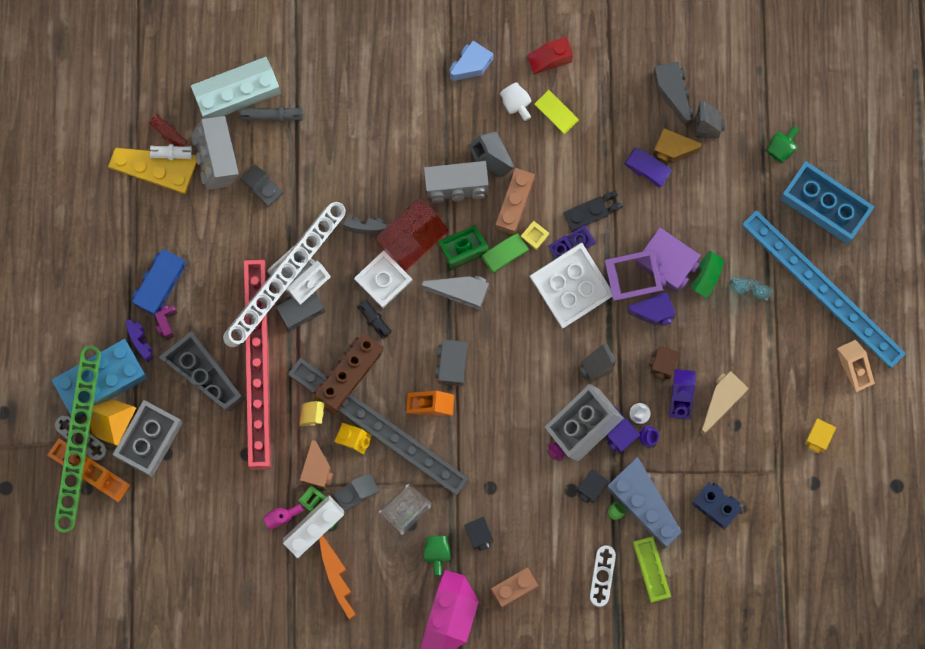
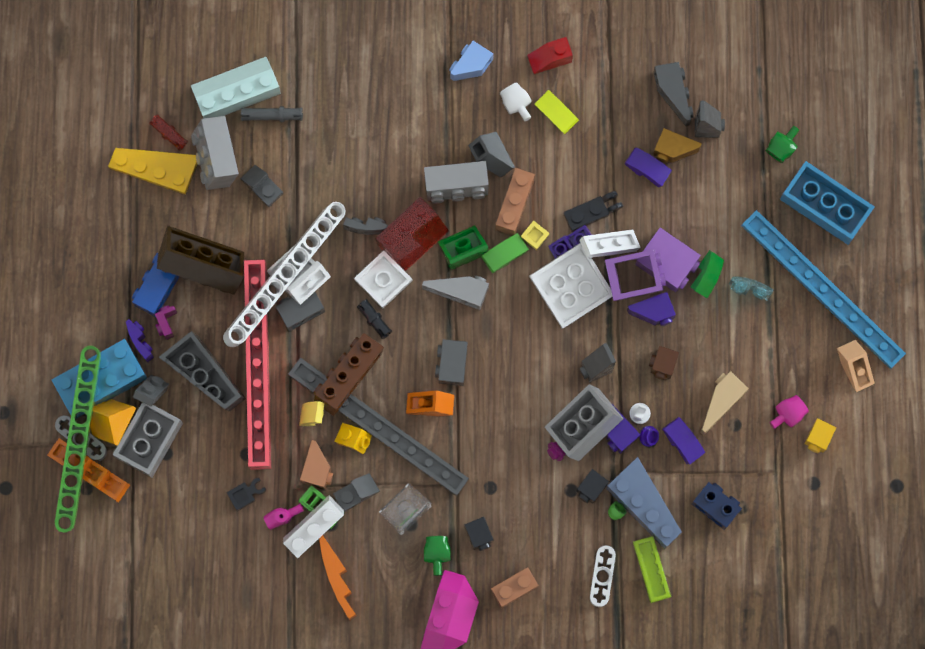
(151, 390): none -> dark grey plate
(171, 152): white pin -> none
(201, 260): none -> dark brown slope
(243, 496): none -> black plate
(609, 243): none -> white plate
(682, 394): dark purple slope -> none
(683, 440): none -> dark purple slope
(790, 411): none -> dark pink piece

